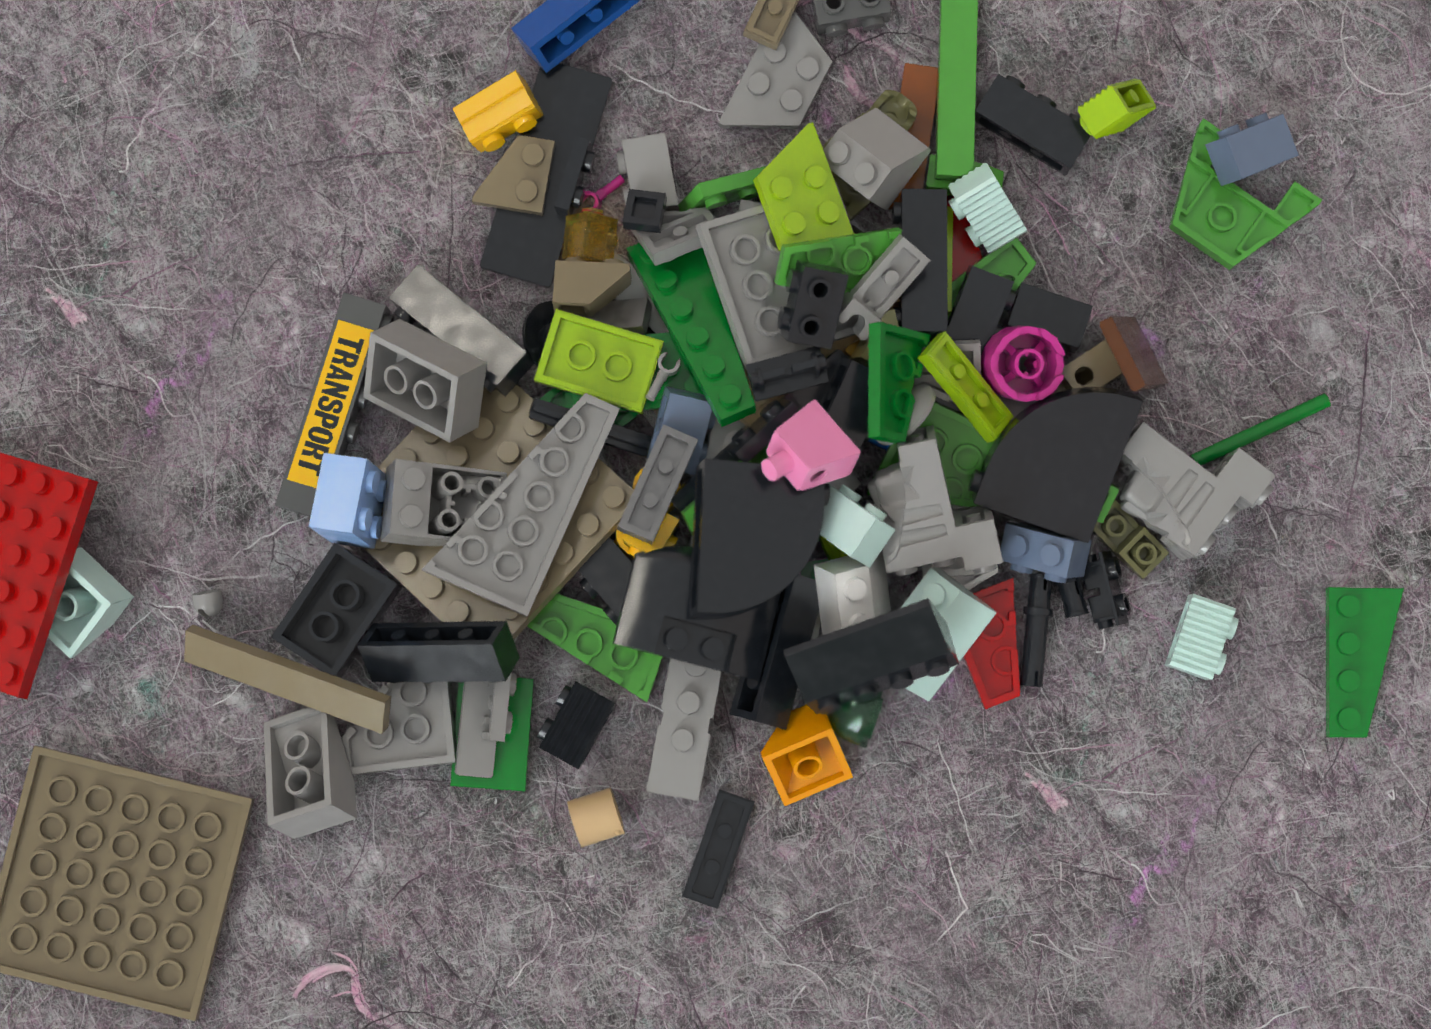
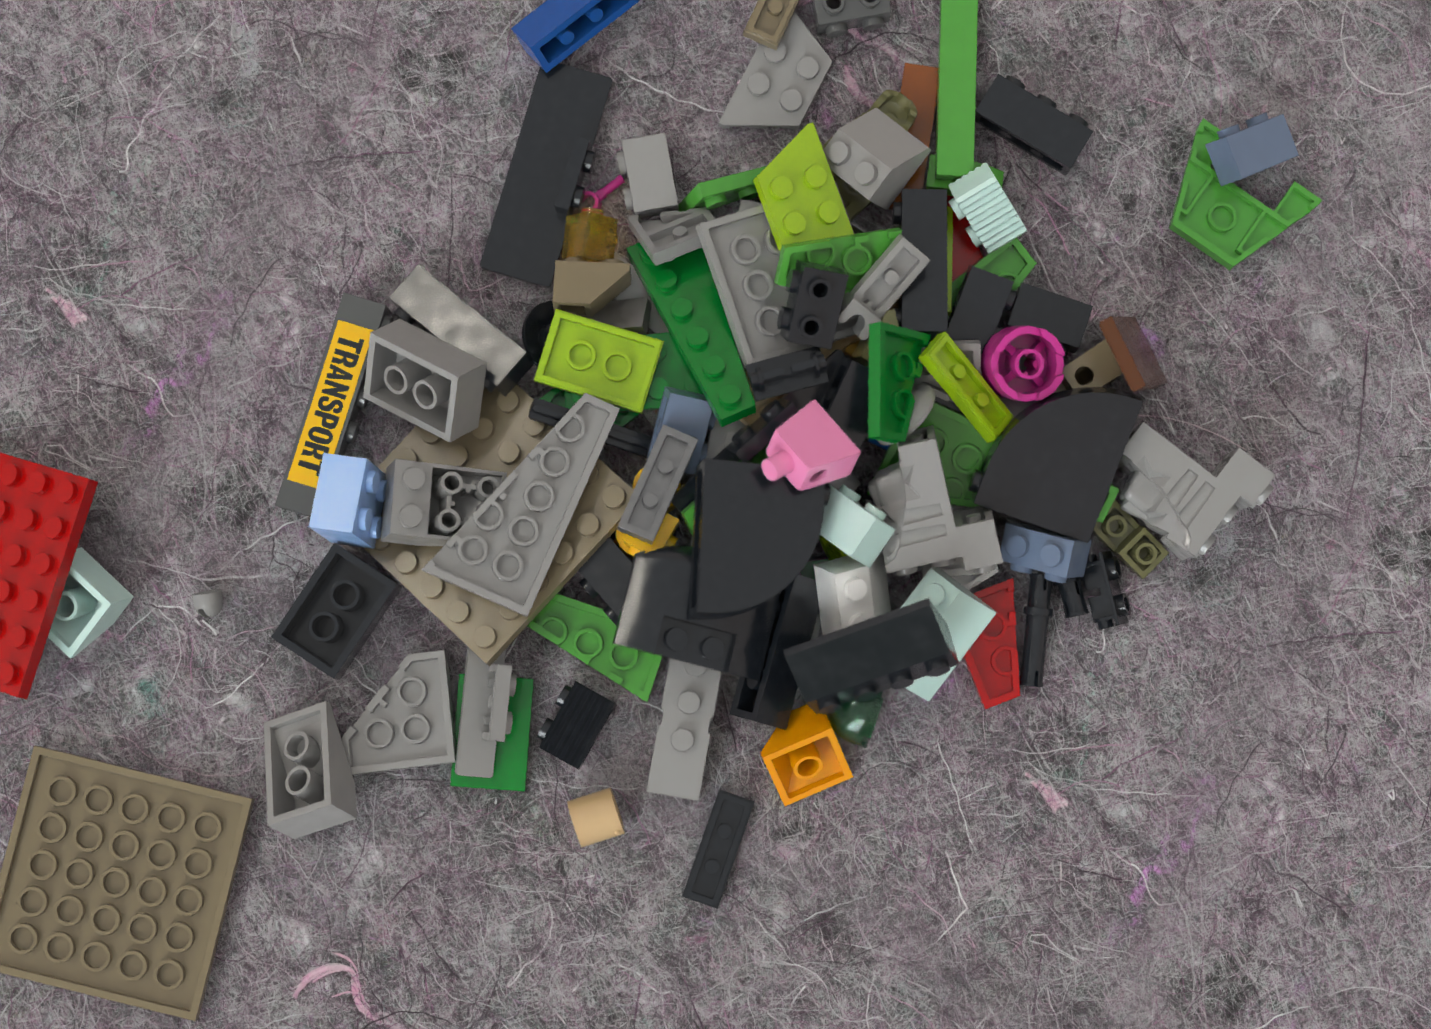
(287, 679): dark tan tile -> none
(439, 652): black brick -> none
(498, 112): yellow brick -> none
(520, 177): dark tan wing -> none
(644, 211): black plate -> none
(661, 377): light grey hand -> none
(1115, 108): lime brick -> none
(1202, 637): light aqua brick -> none
(1261, 429): green bar -> none
(1357, 648): green wing -> none

